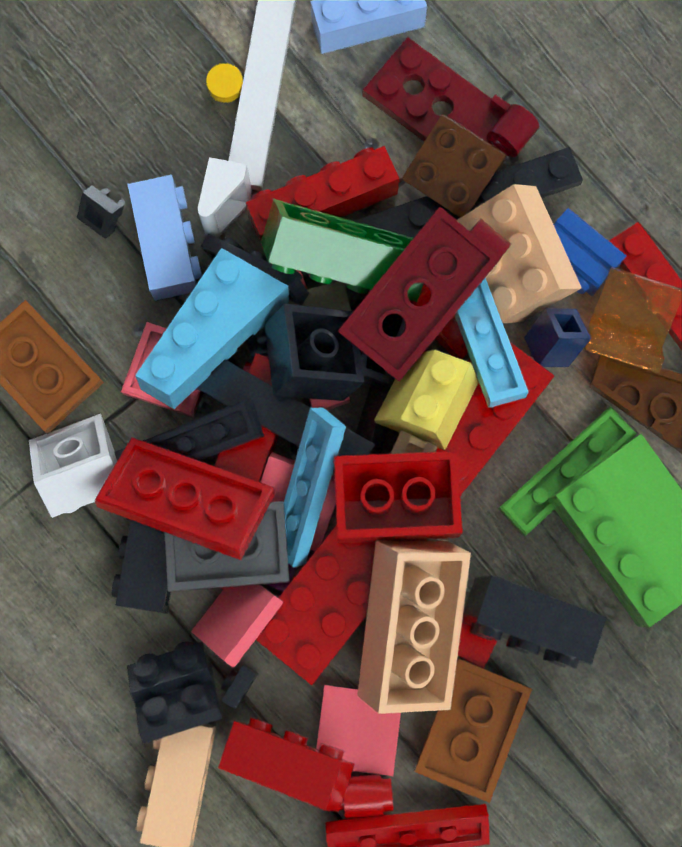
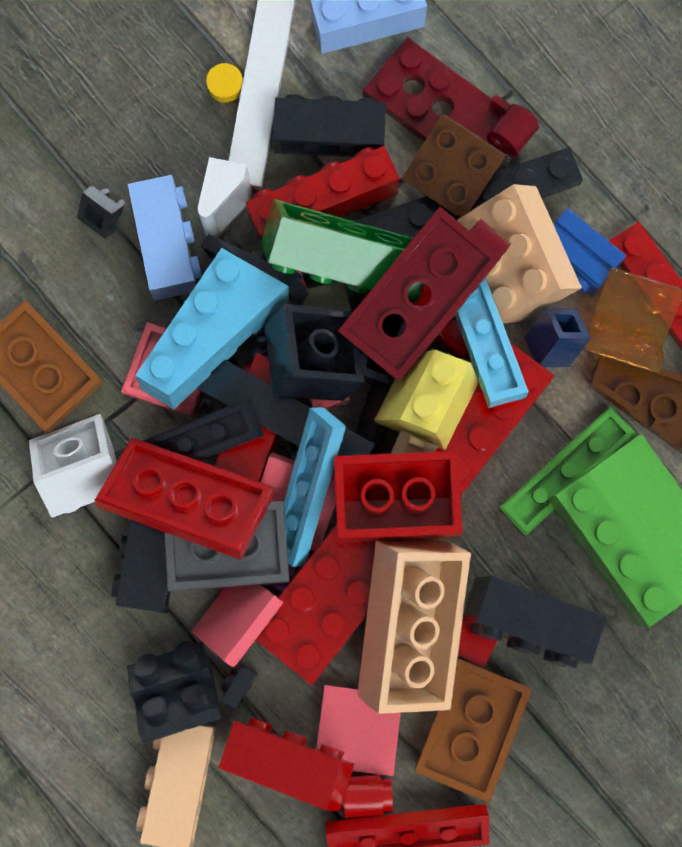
(327, 125): none -> black brick

